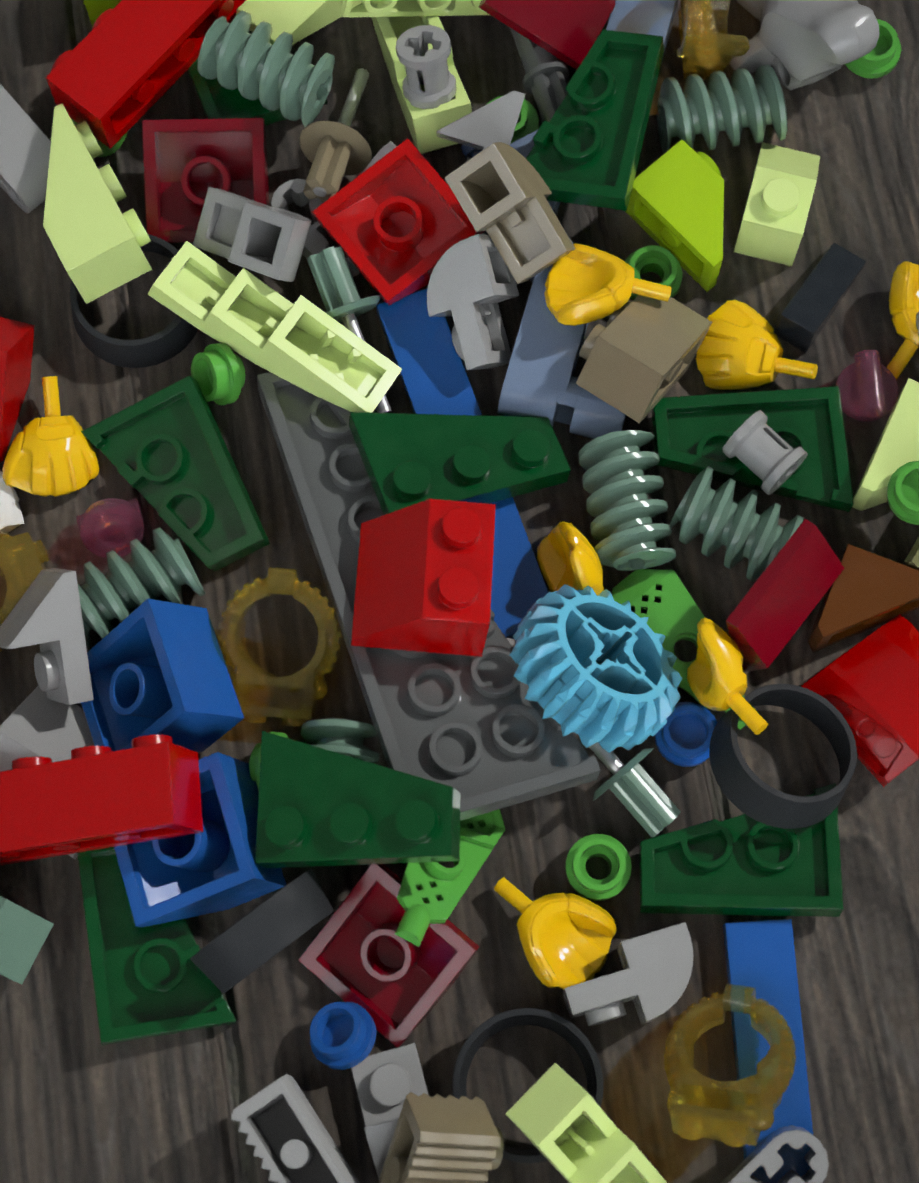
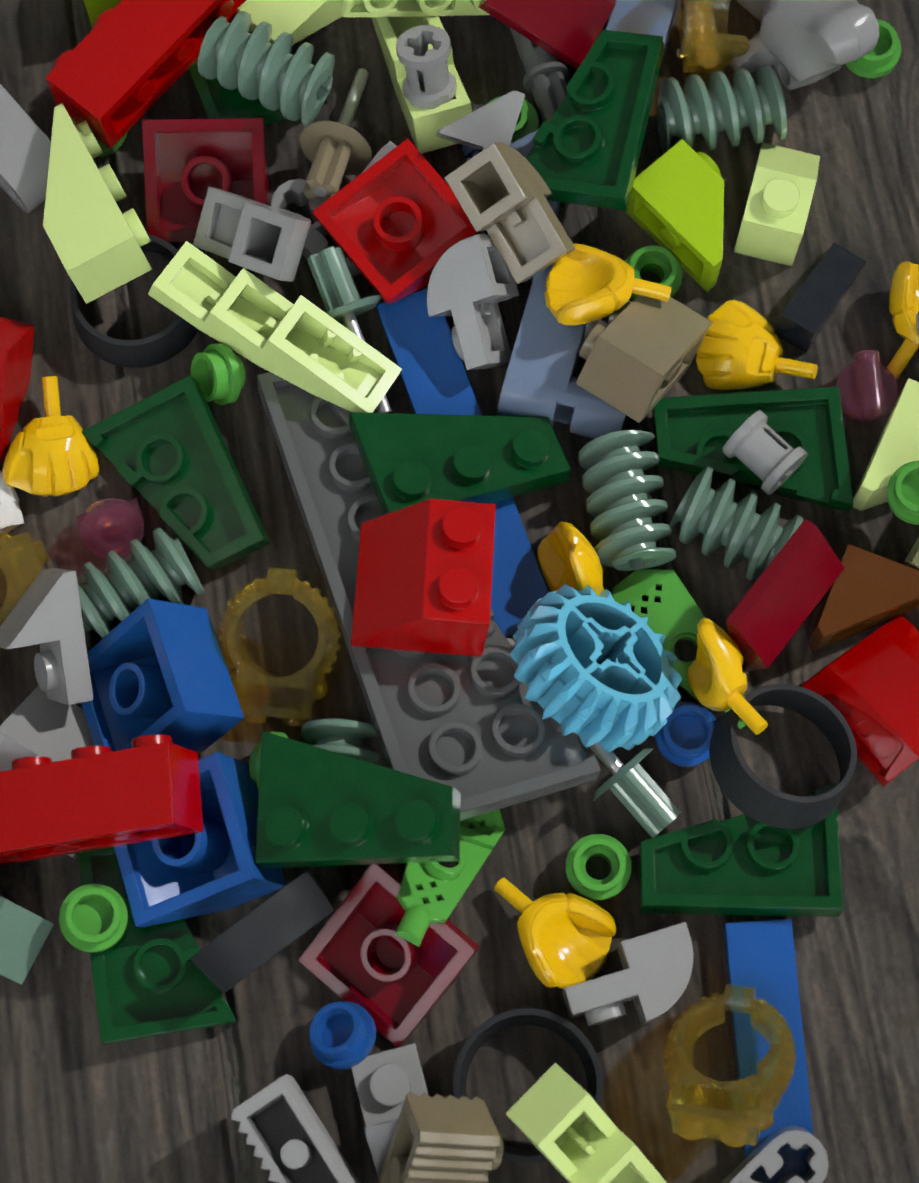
(93, 918): none -> bright green plate

